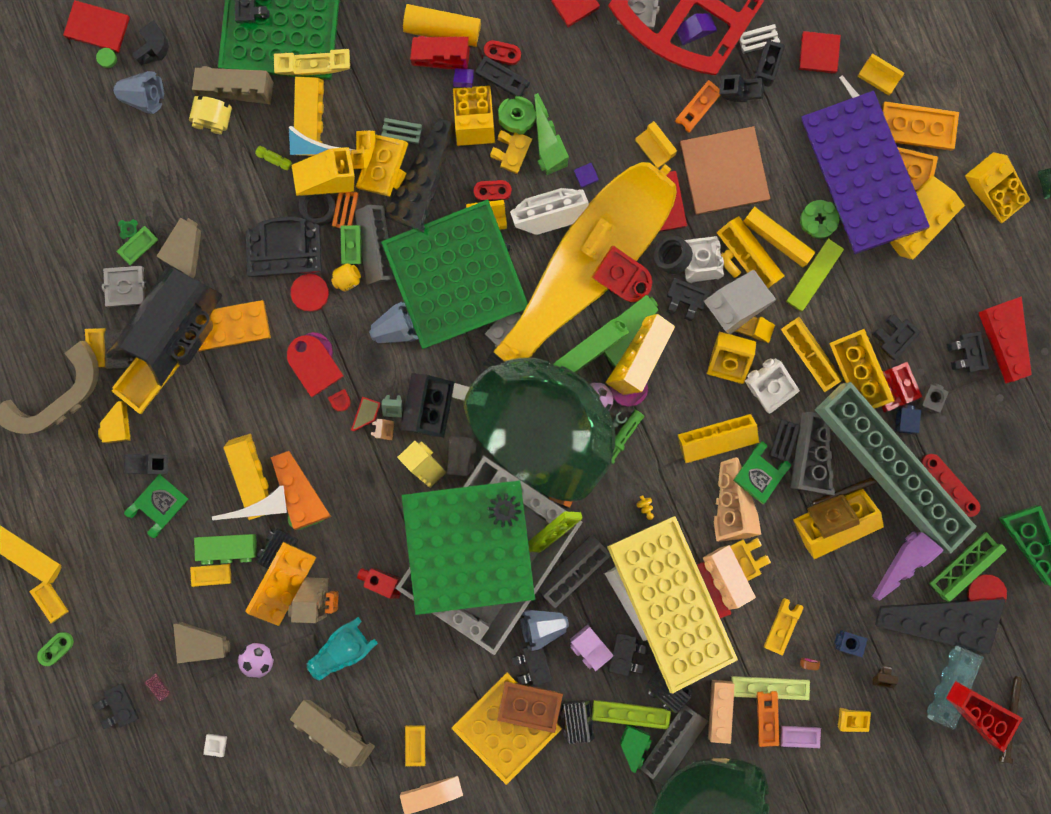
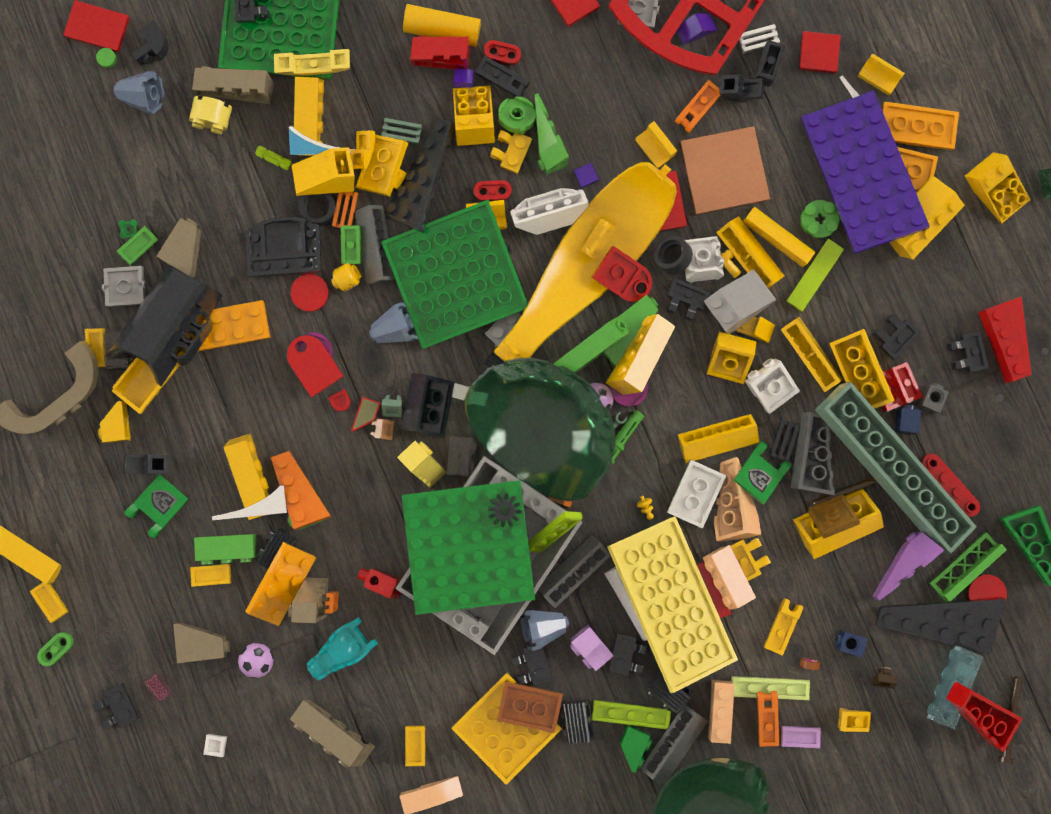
(696, 493): none -> white plate

